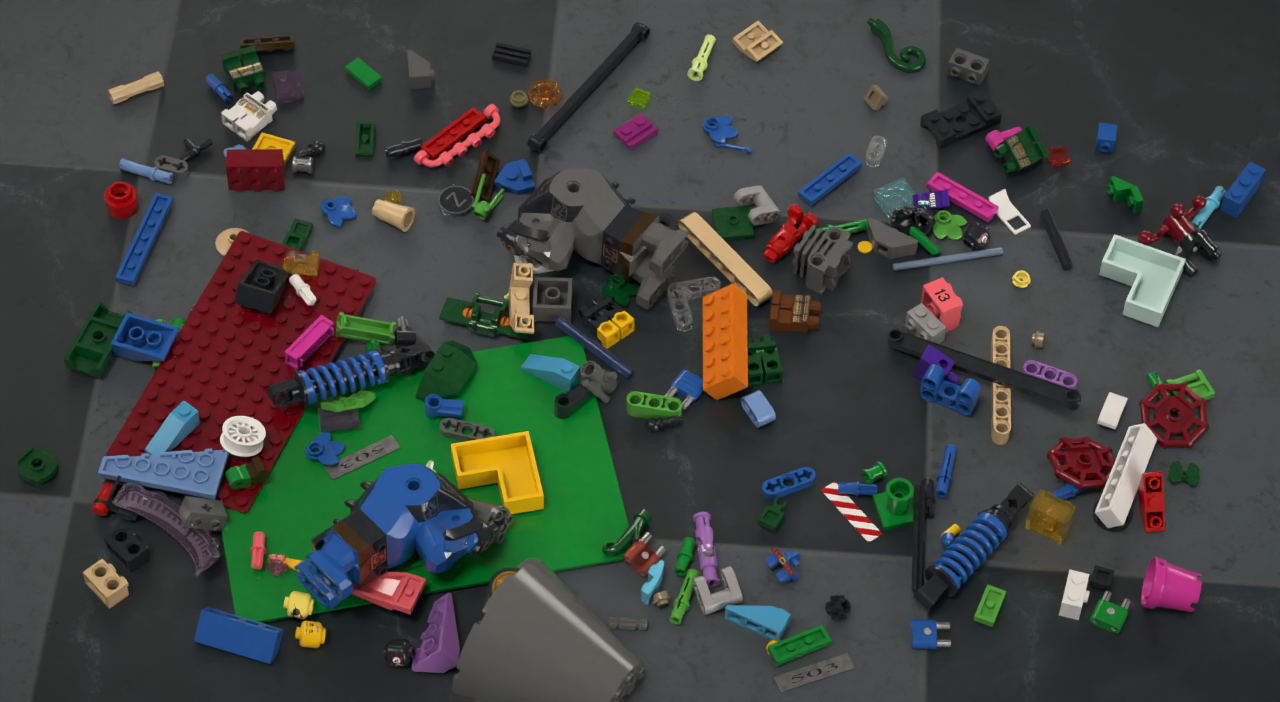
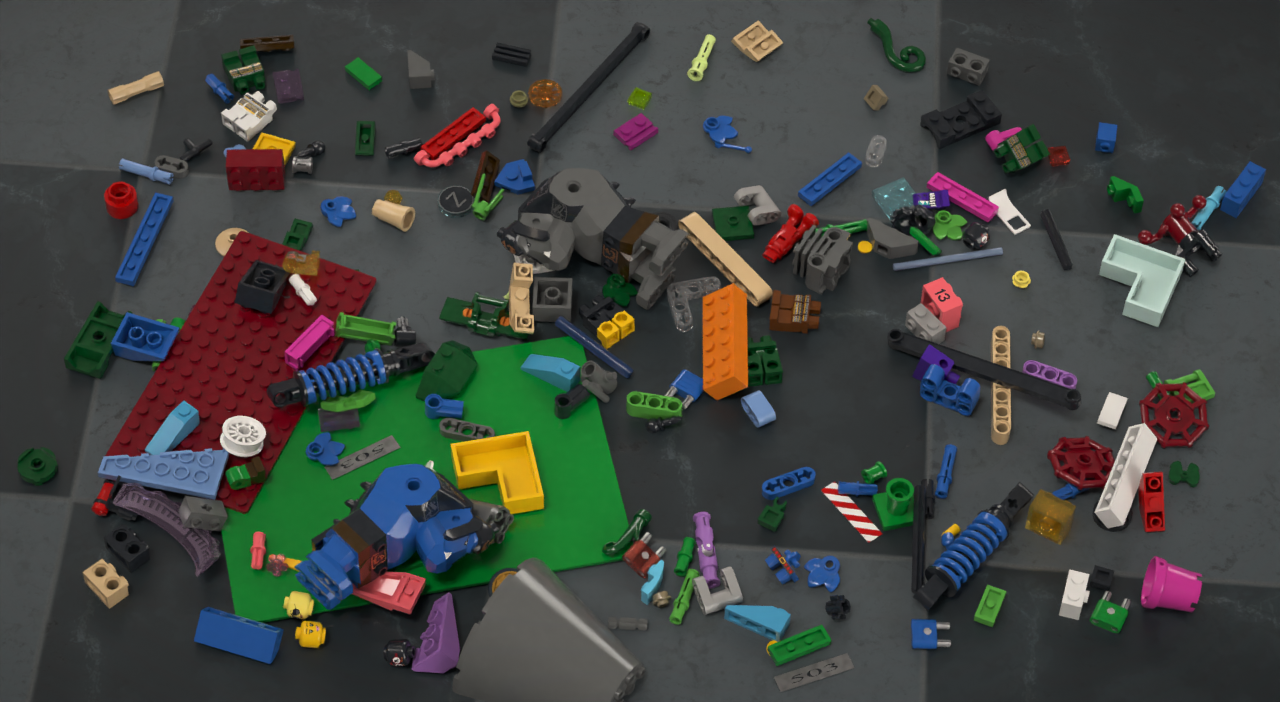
(821, 574): none -> blue plate

